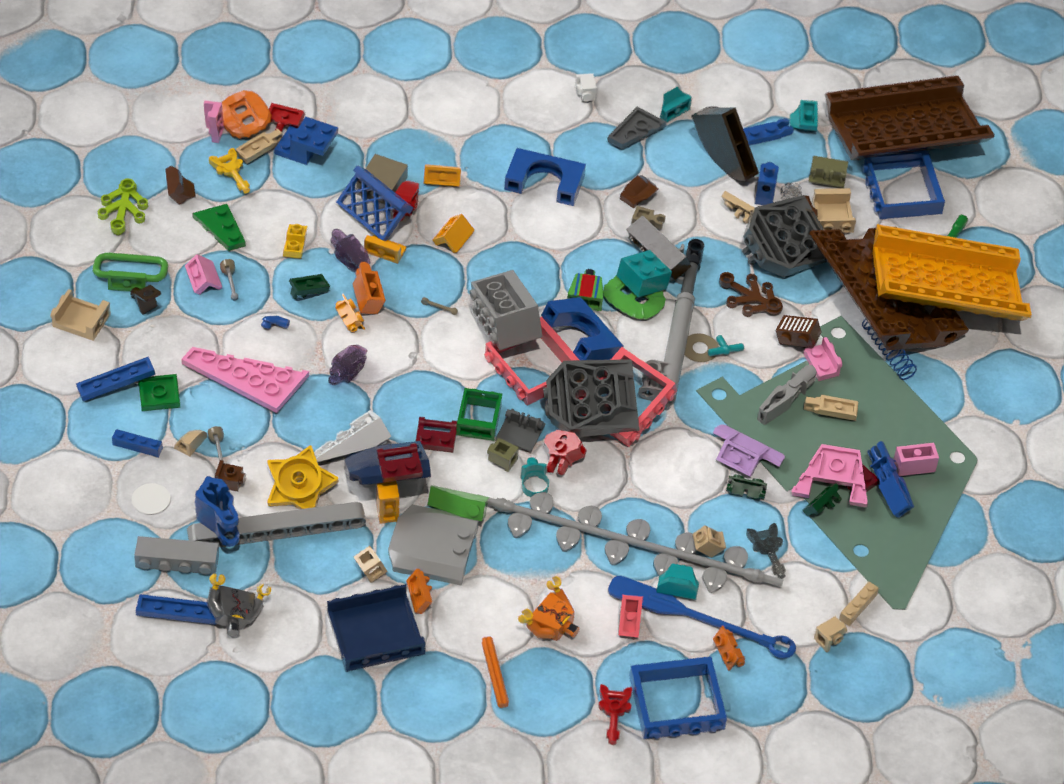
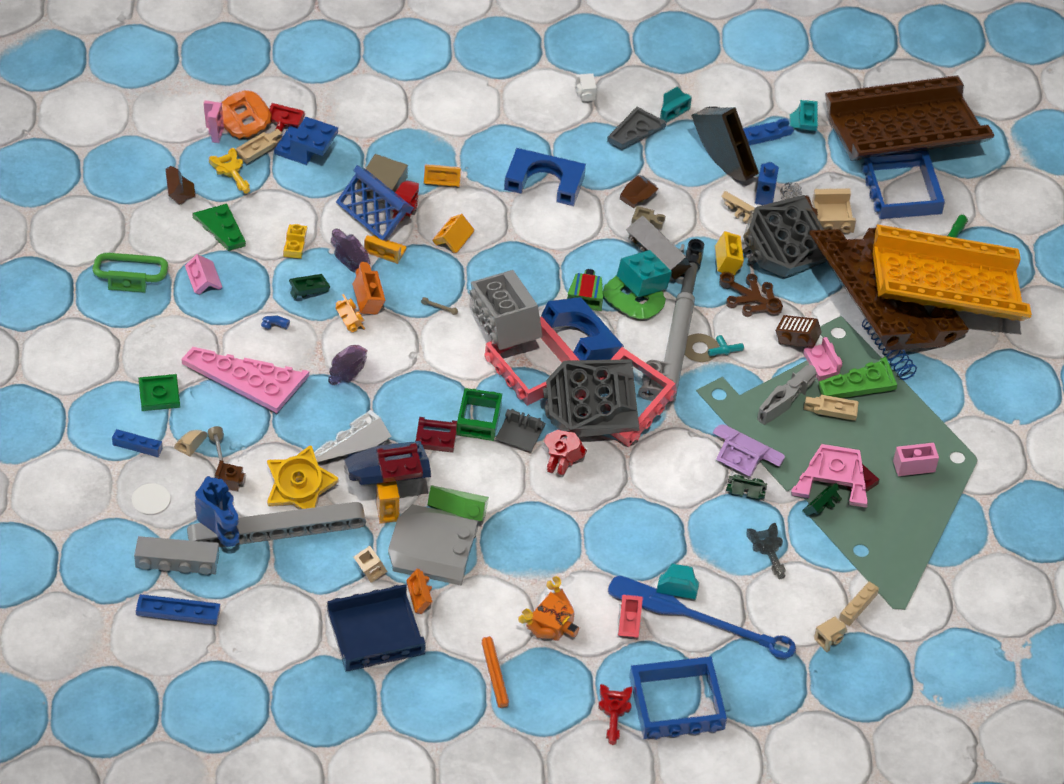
(80, 316): tan panel -> none
(115, 379): blue plate -> none
(126, 188): lime plant -> none
(145, 298): dark brown bracket -> none
(228, 267): hinge -> none
(234, 606): flat silver torso -> none
(503, 454): olive brick -> none
(533, 468): teal piece -> none
(637, 532): light grey plant -> none
(709, 541): tan window -> none
(727, 648): orange hinge -> none
(729, 253): none -> yellow brick
(828, 171): olive hinge -> none
(866, 380): none -> bright green wing
(891, 485): blue arm -> none

